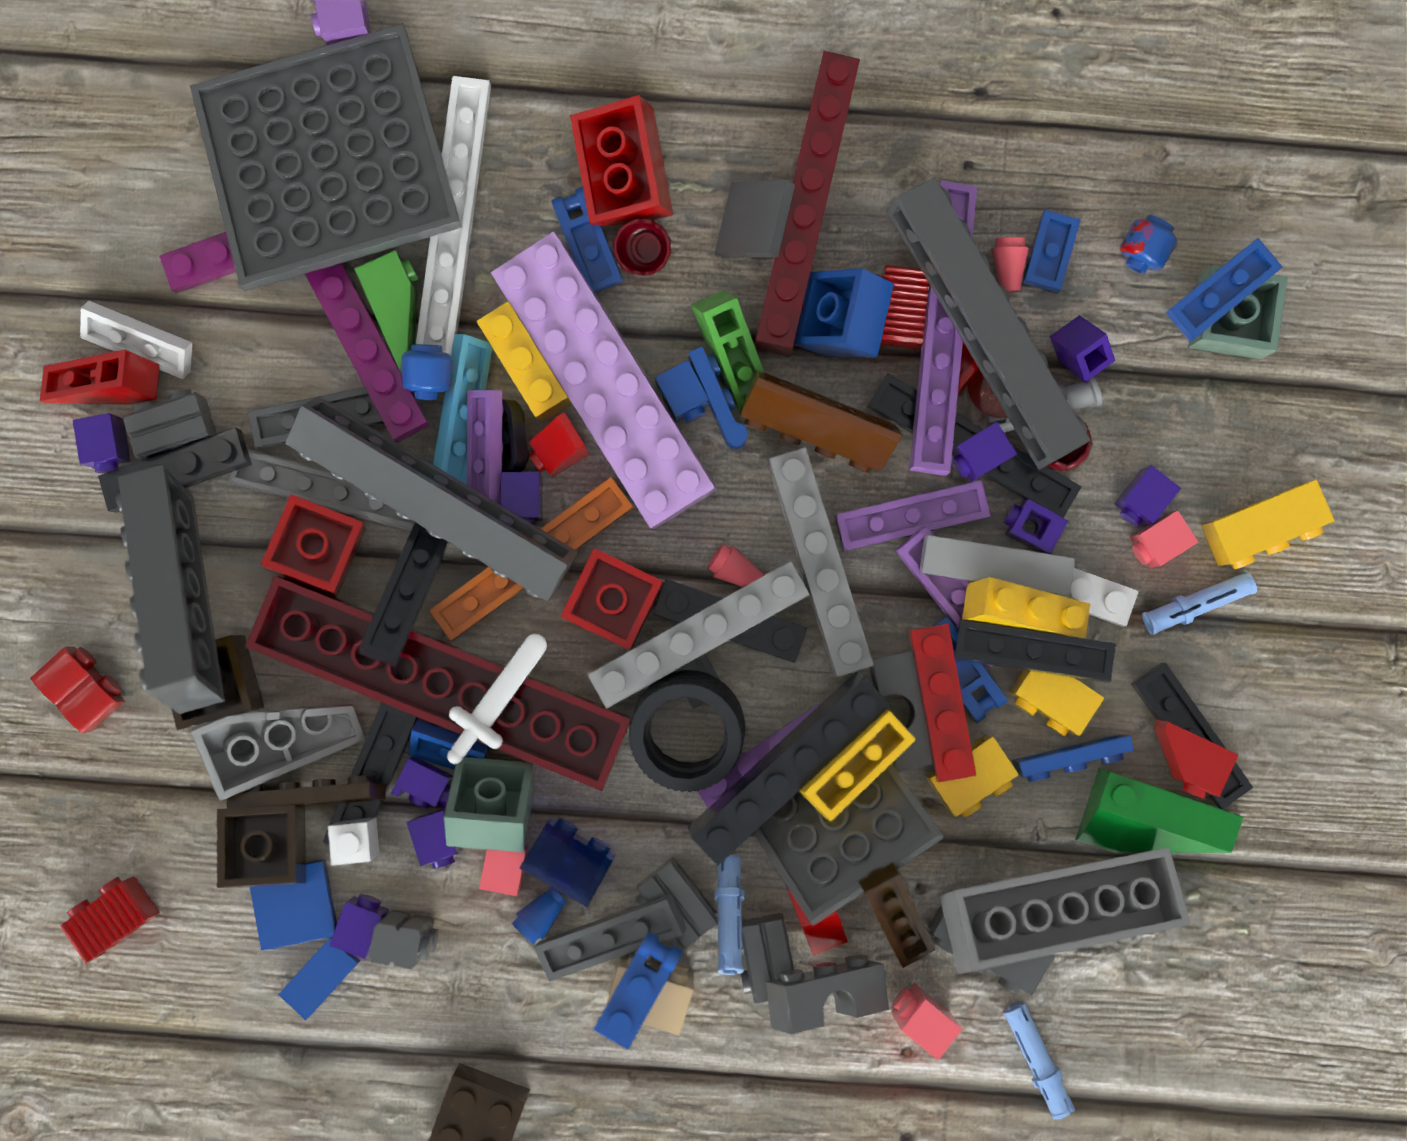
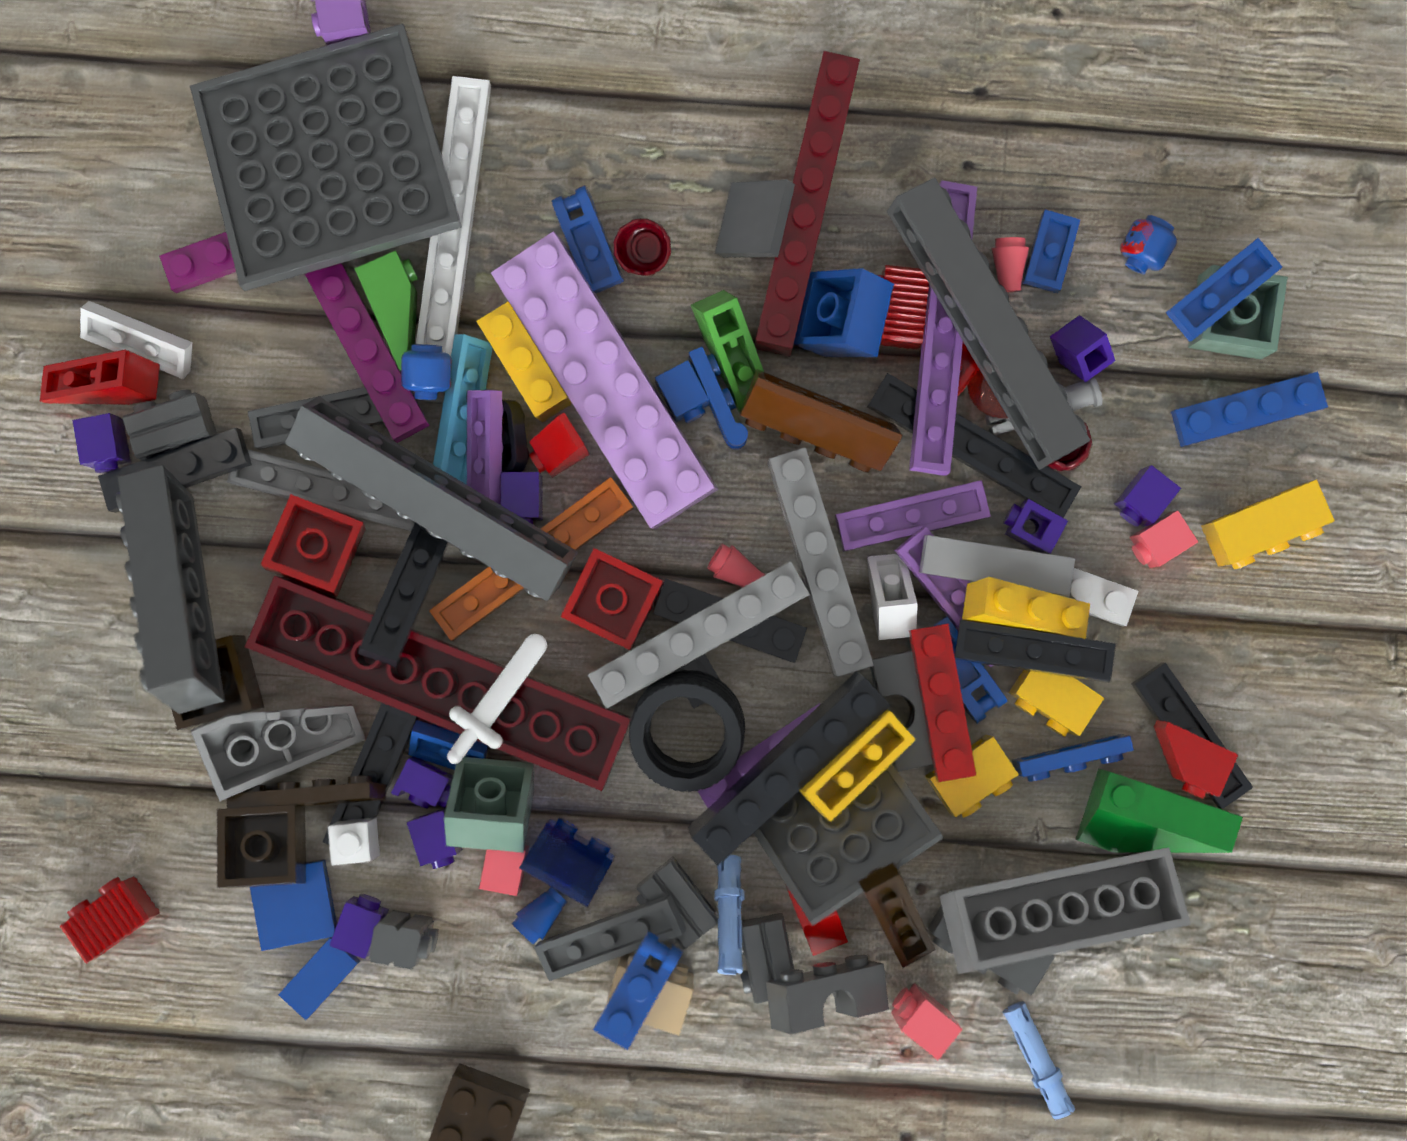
(78, 688): red brick -> none
(621, 163): red slope -> none
(892, 596): none -> white slope
(982, 452): dark purple brick -> none
(1184, 609): light blue pin -> none
(1249, 409): none -> blue plate

